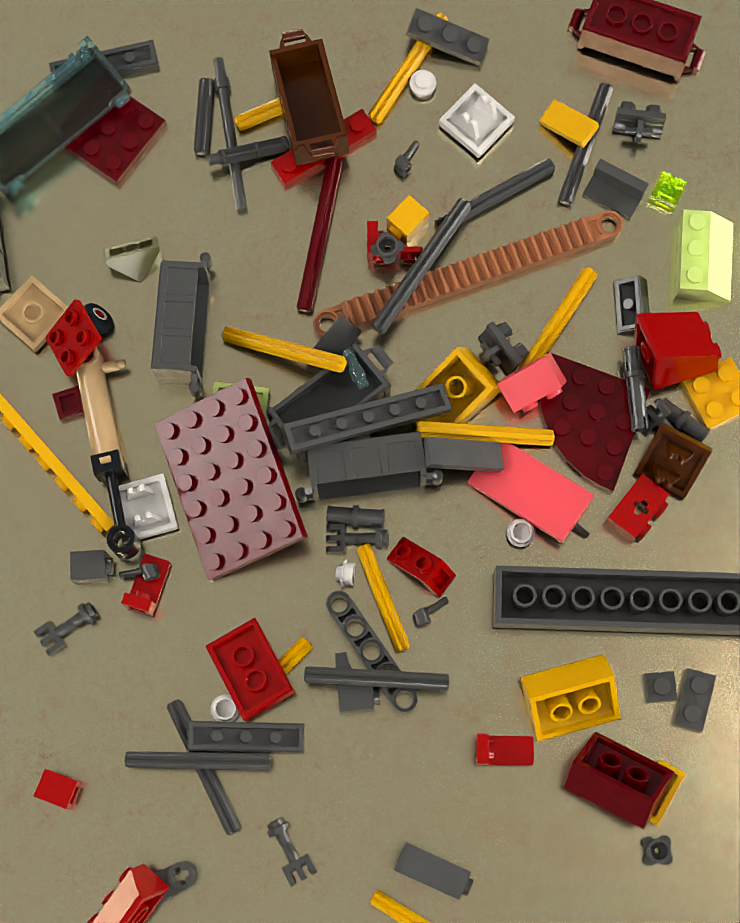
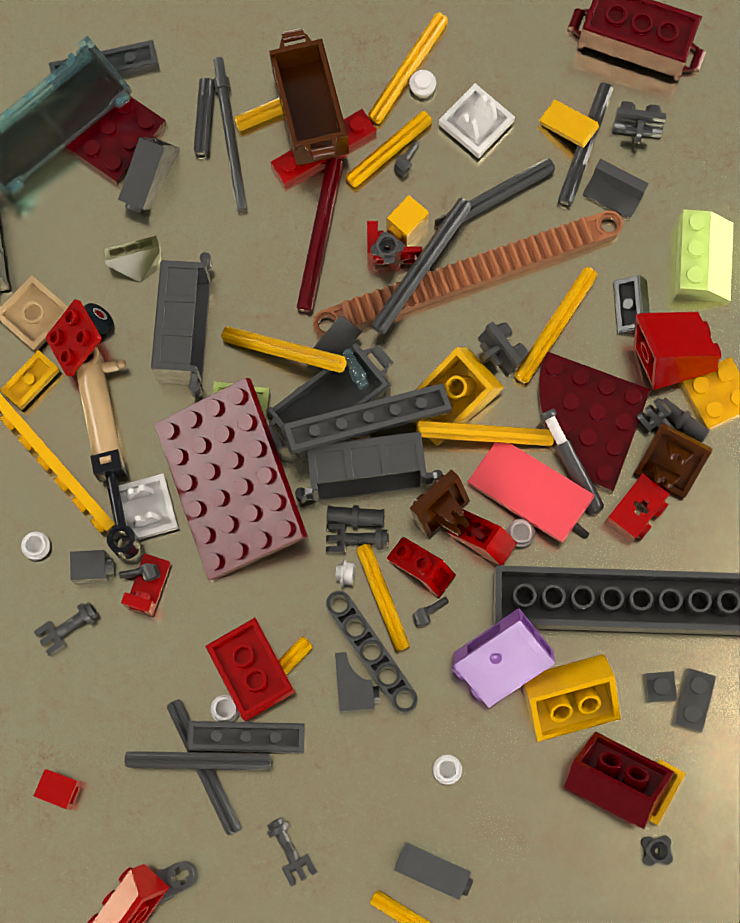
(30, 380): none -> yellow plate
(35, 545): none -> white plate
(68, 403): dark red tile -> none
(147, 173): none -> dark grey slope
(249, 151): dark grey piece -> none
(376, 678): dark grey axle -> none
(388, 149): none -> yellow axle
(441, 506): none -> reddish brown plate
(447, 37): dark grey plate -> none
(447, 769): none -> white plate
(463, 454): dark grey tile -> none
(485, 538): none -> red arch
(503, 658): none -> piece
(504, 750): red bracket -> none
(532, 383): coral brick -> none
(571, 460): none -> dark grey piece
(634, 378): dark grey pin -> none
(668, 189): clear neon green plate -> none

